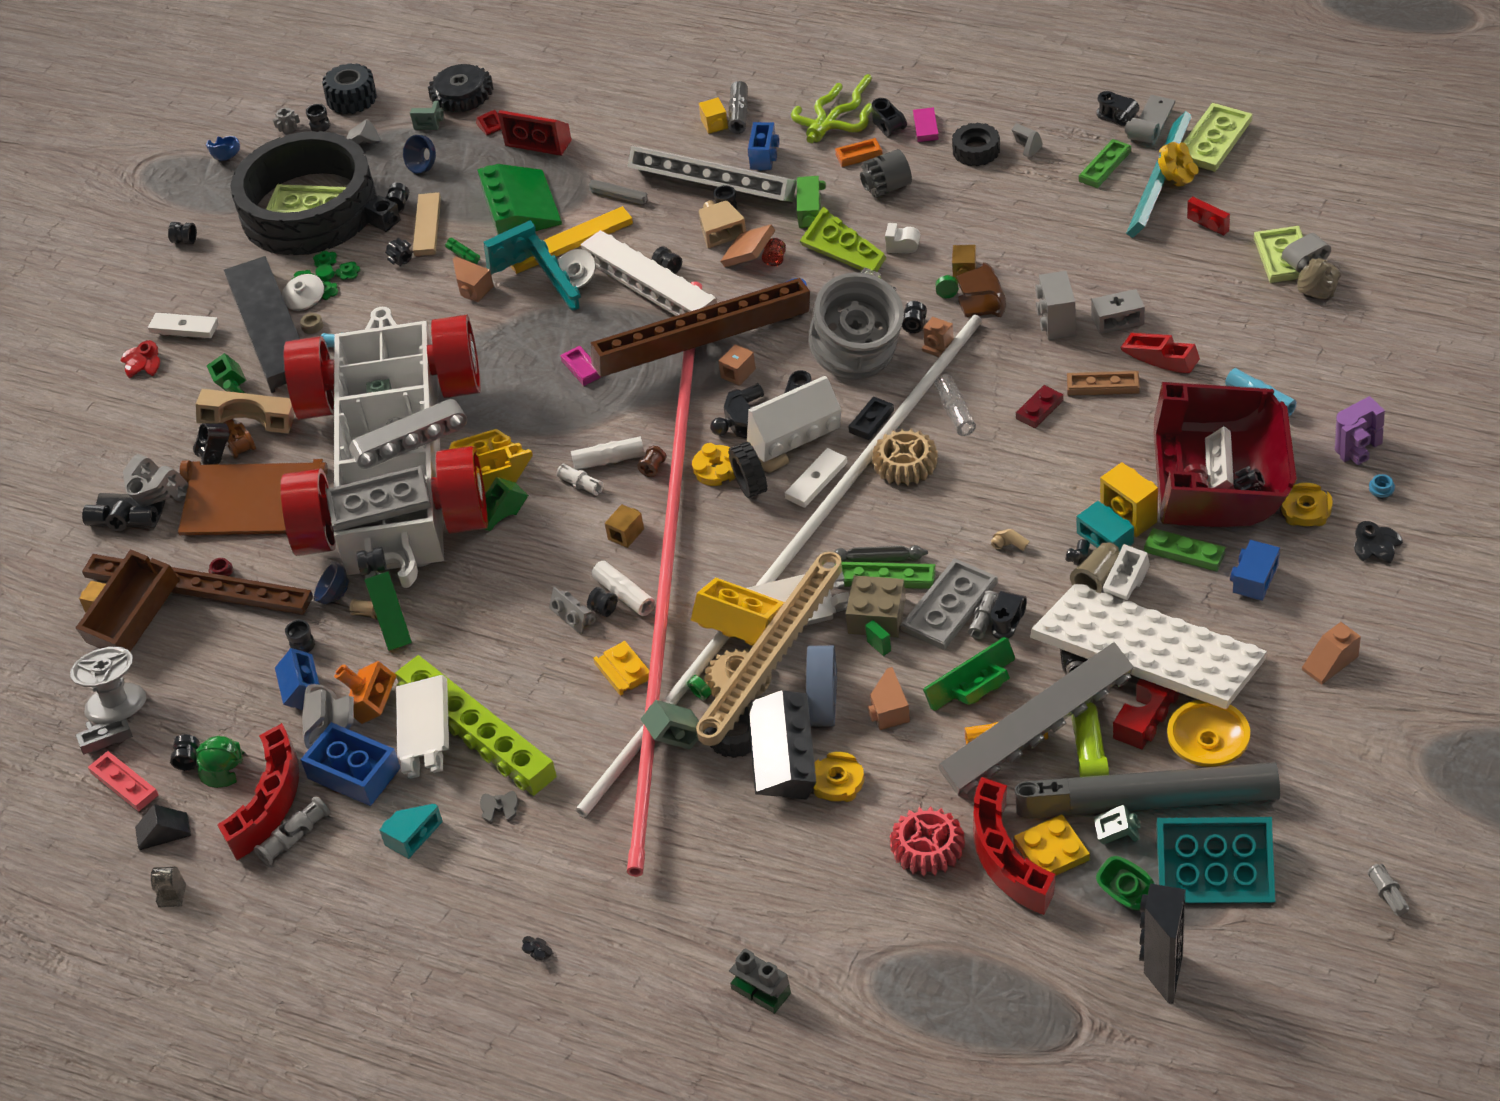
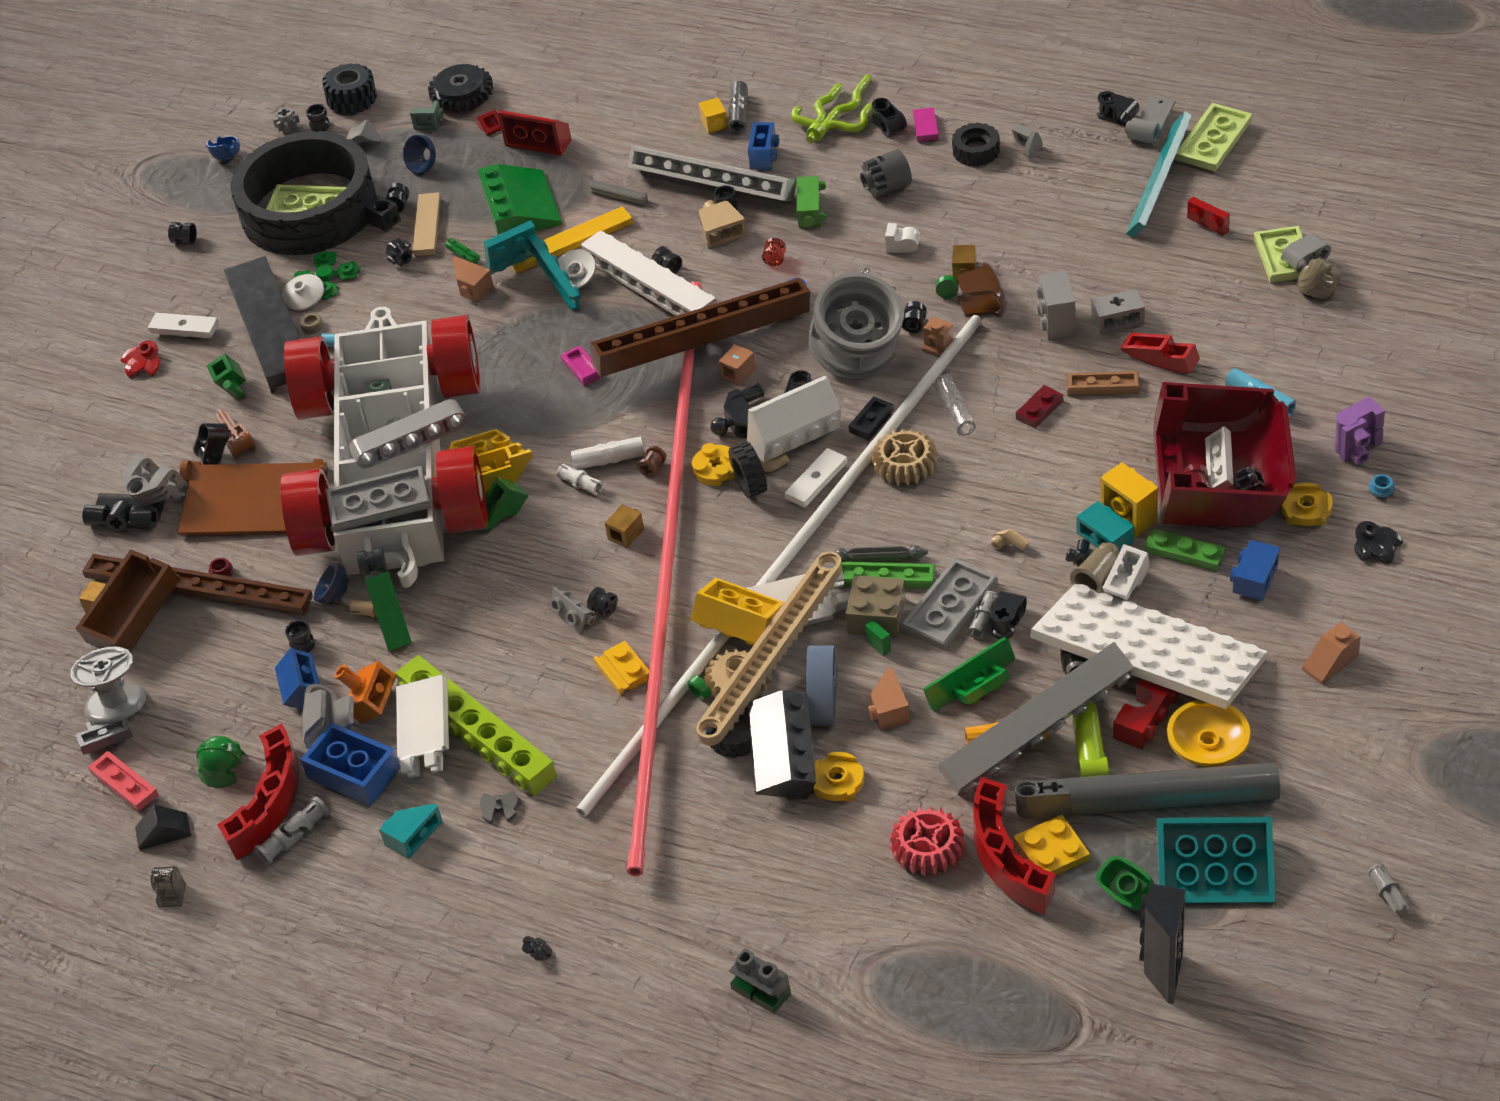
(184, 752): black wheel -> none
(219, 406): tan arch -> none
(623, 588): white axle -> none
(671, 724): sand green brick -> none
(747, 245): nougat tile -> none
(837, 241): lime wing -> none
(858, 152): orange tile -> none
(1105, 163): bright green tile -> none
(1117, 824): sand green bracket -> none
(1177, 163): yellow plate -> none

